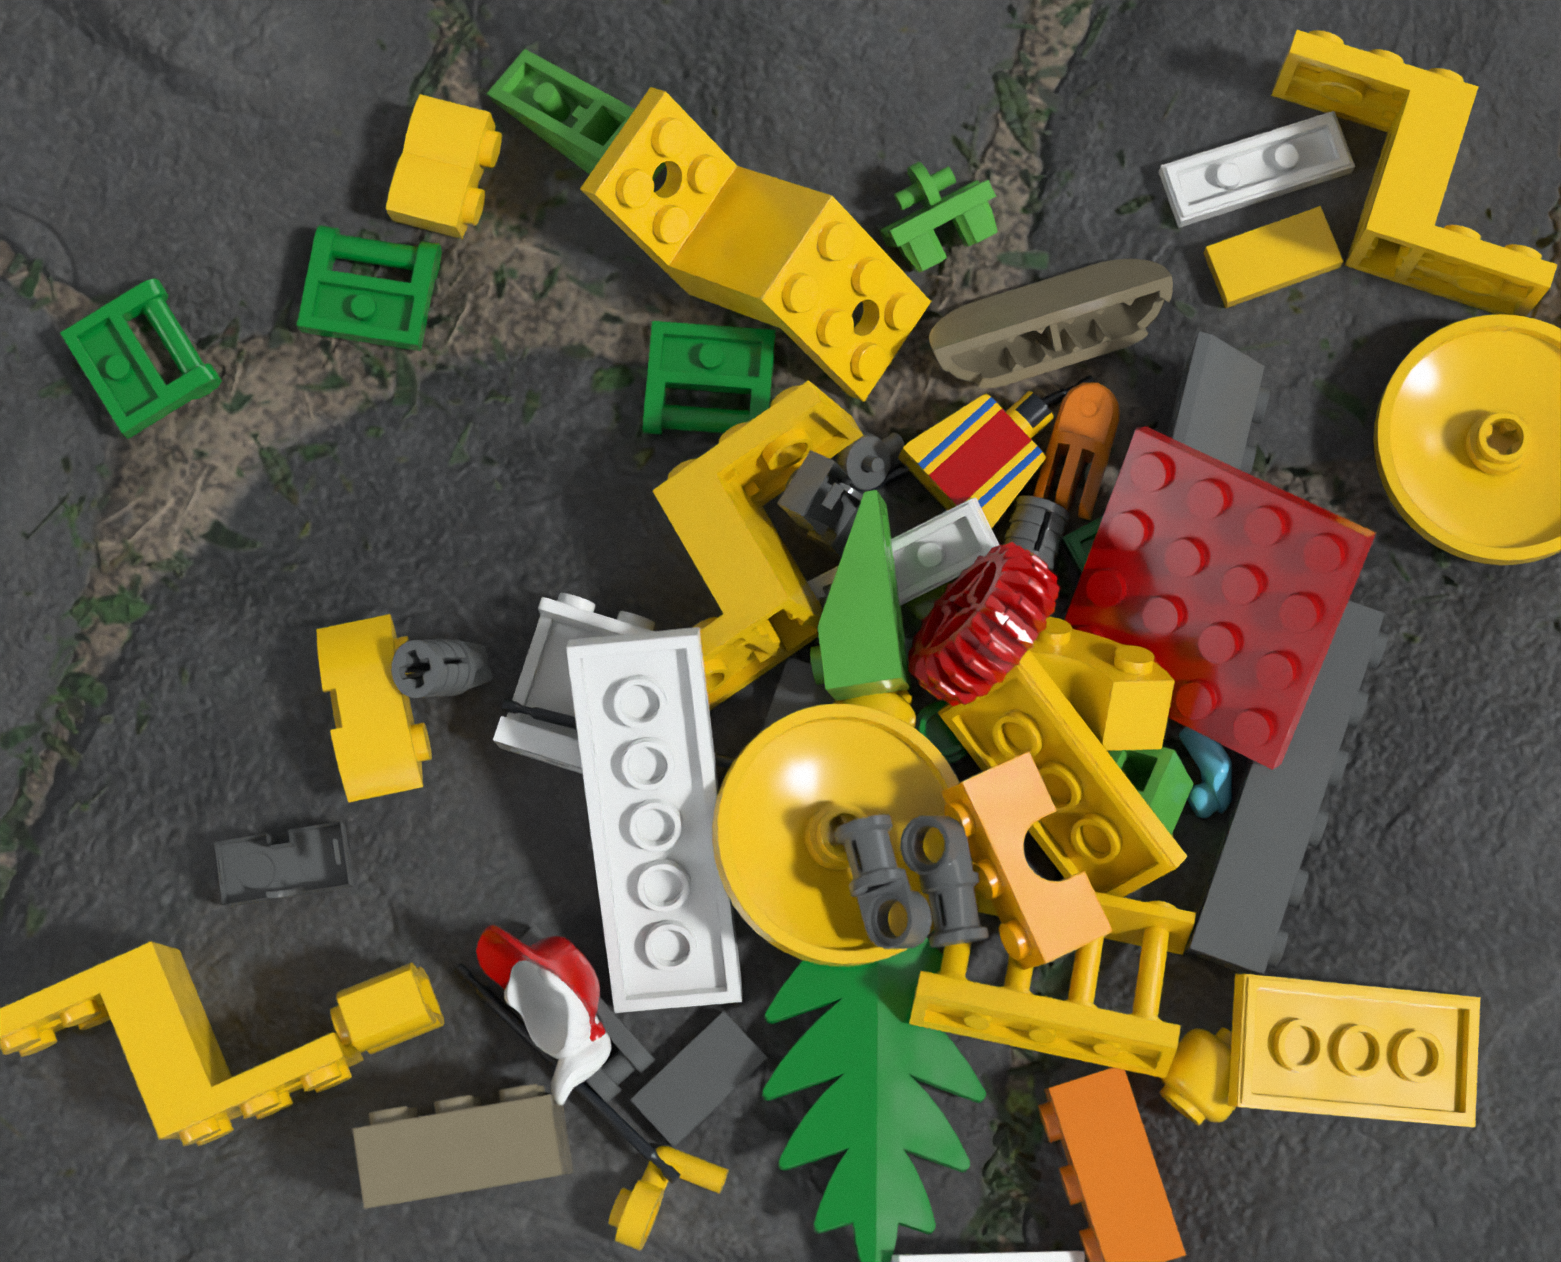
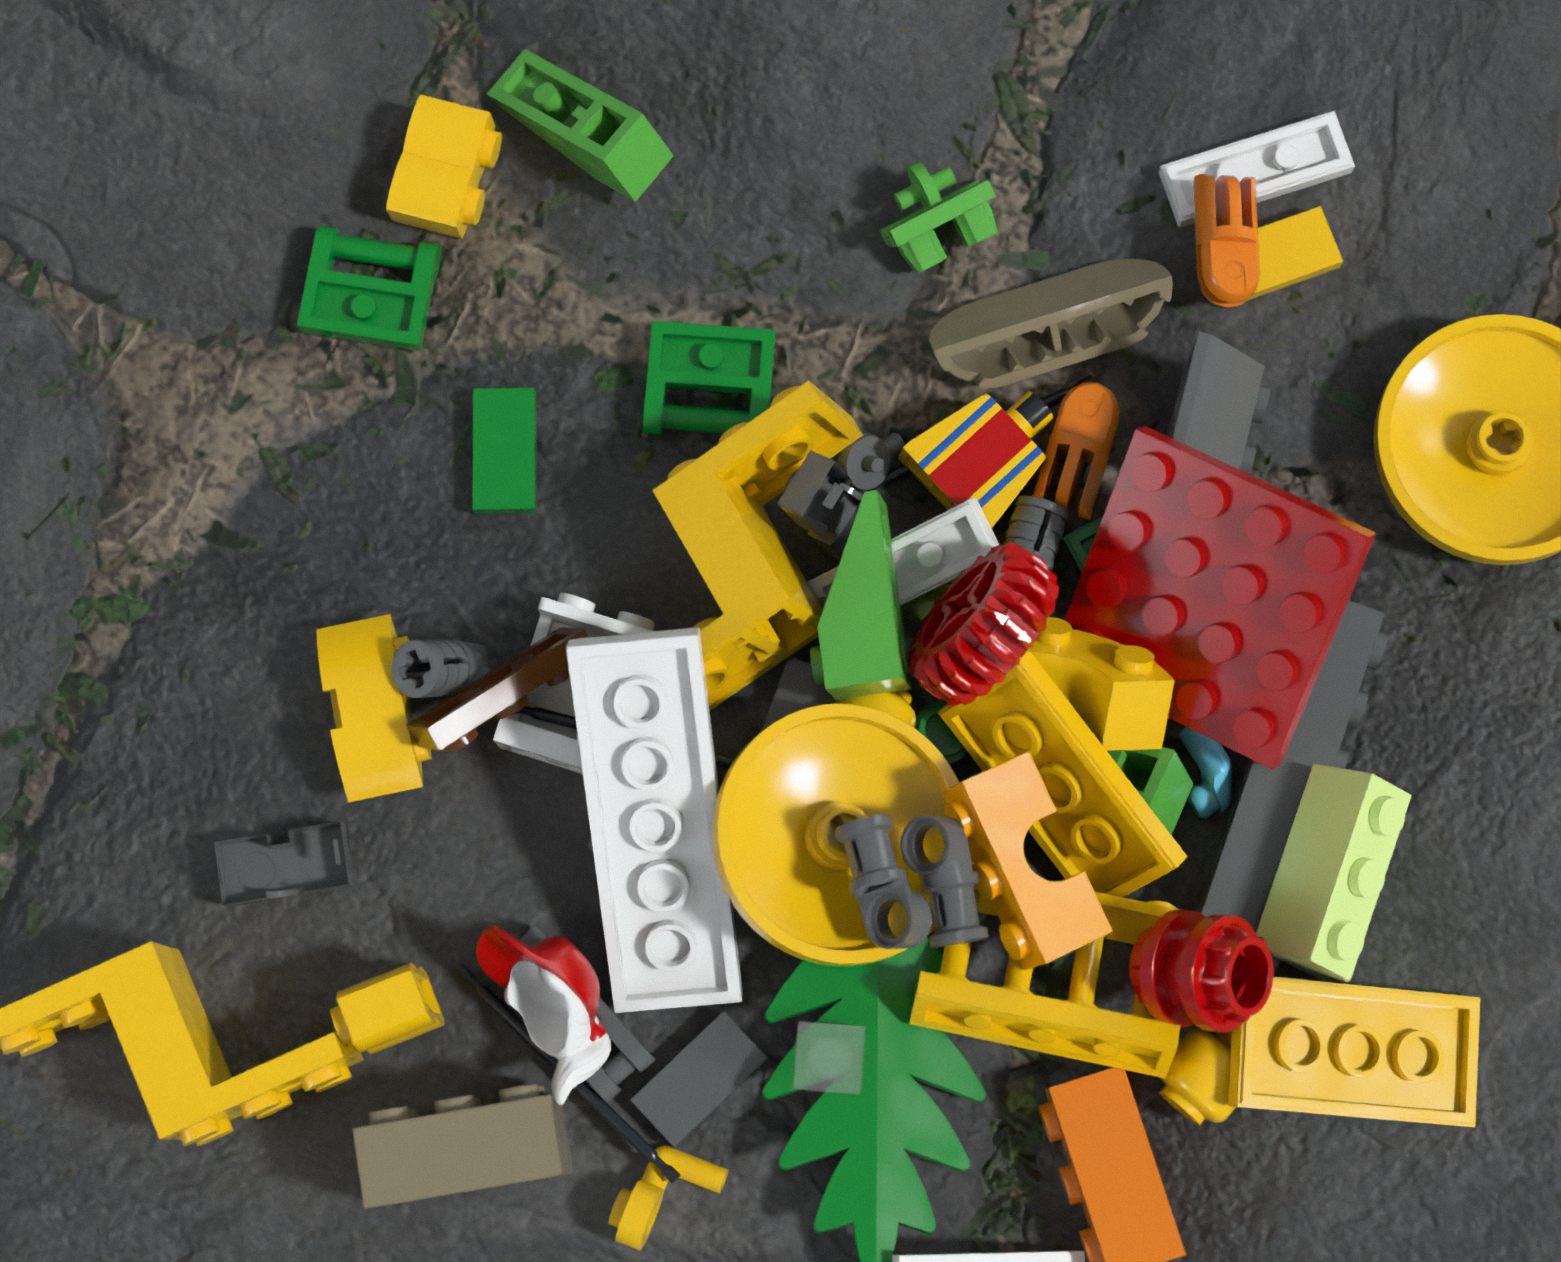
(122, 368): green plate -> none
(495, 694): none -> reddish brown plate
(504, 450): none -> green tile
(756, 244): yellow bracket -> none
(830, 1058): none -> clear brick
(1201, 970): none -> red piece
(1226, 238): none -> orange arm
(1332, 871): none -> yellowish green slope
(1425, 128): yellow bracket -> none

